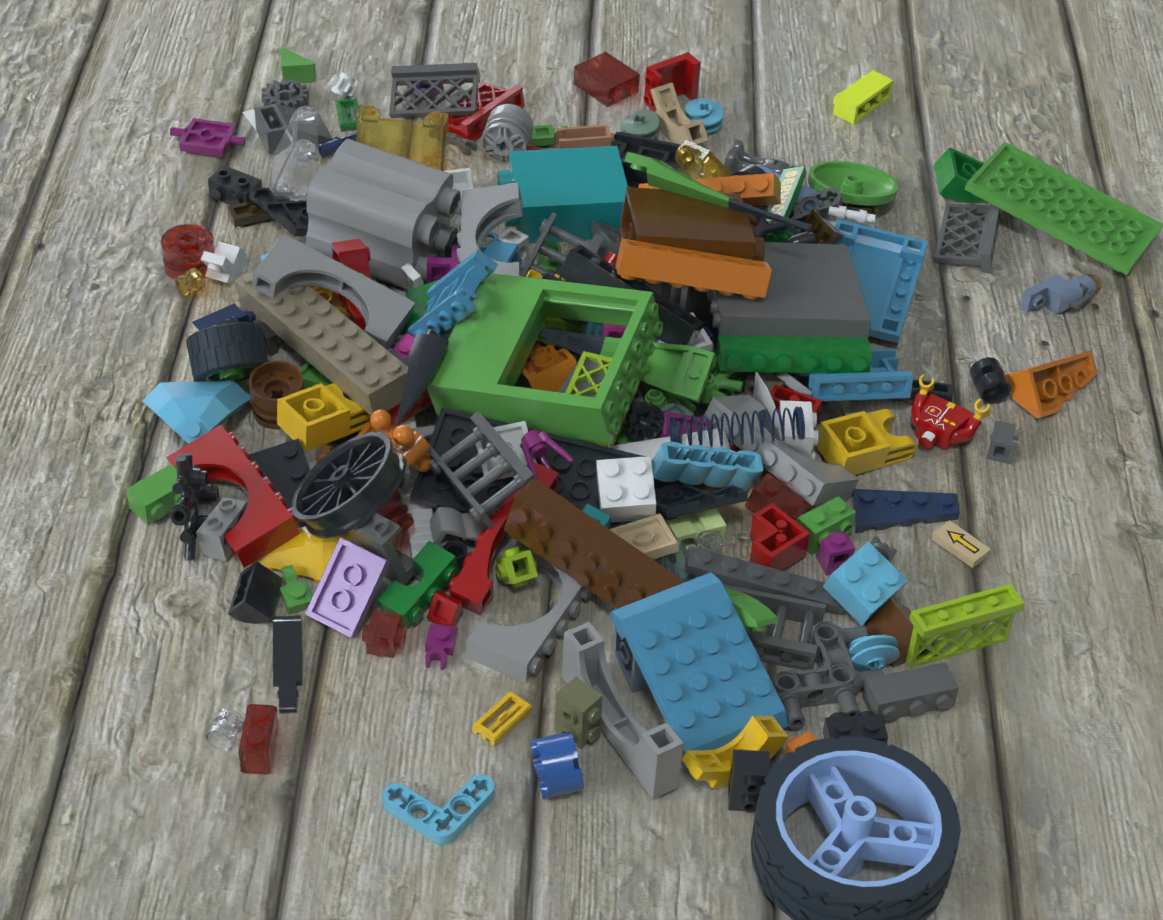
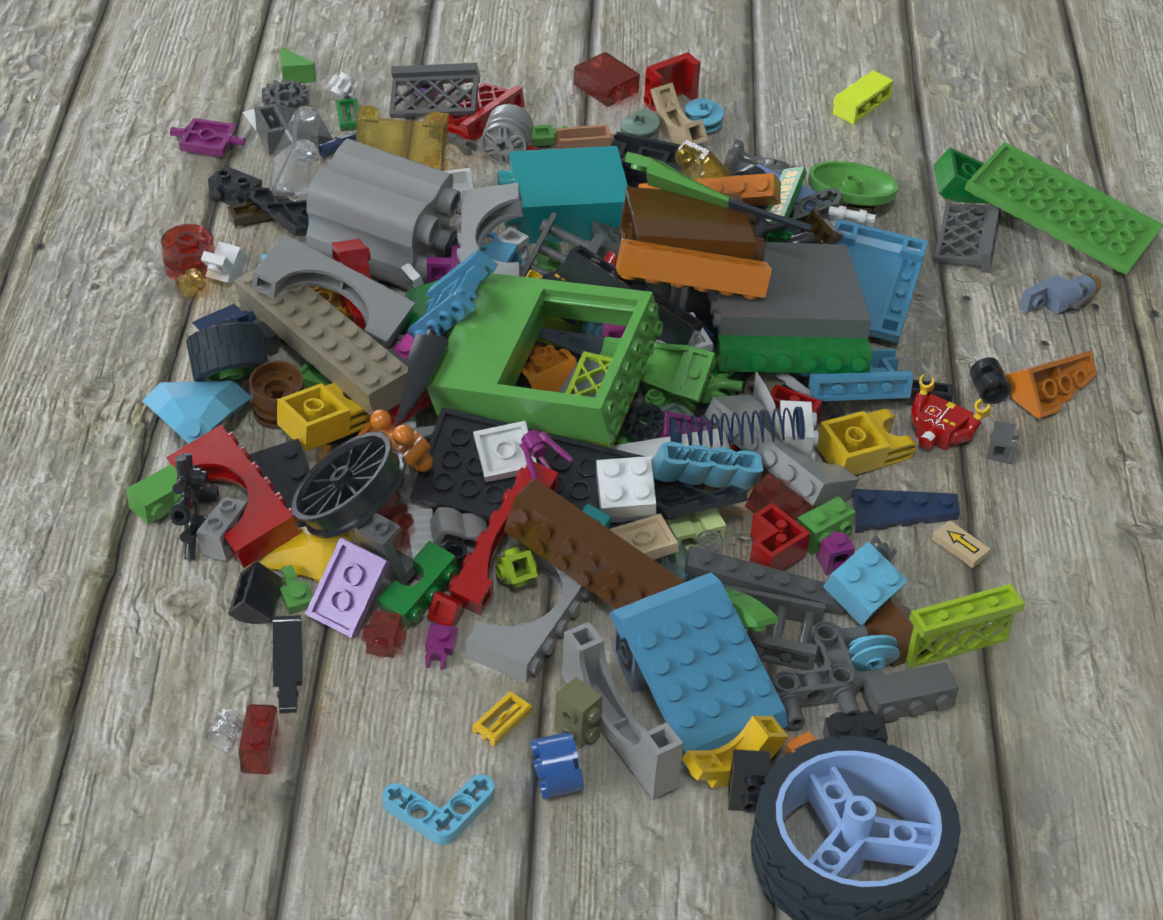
(495, 447): dark grey fence -> none

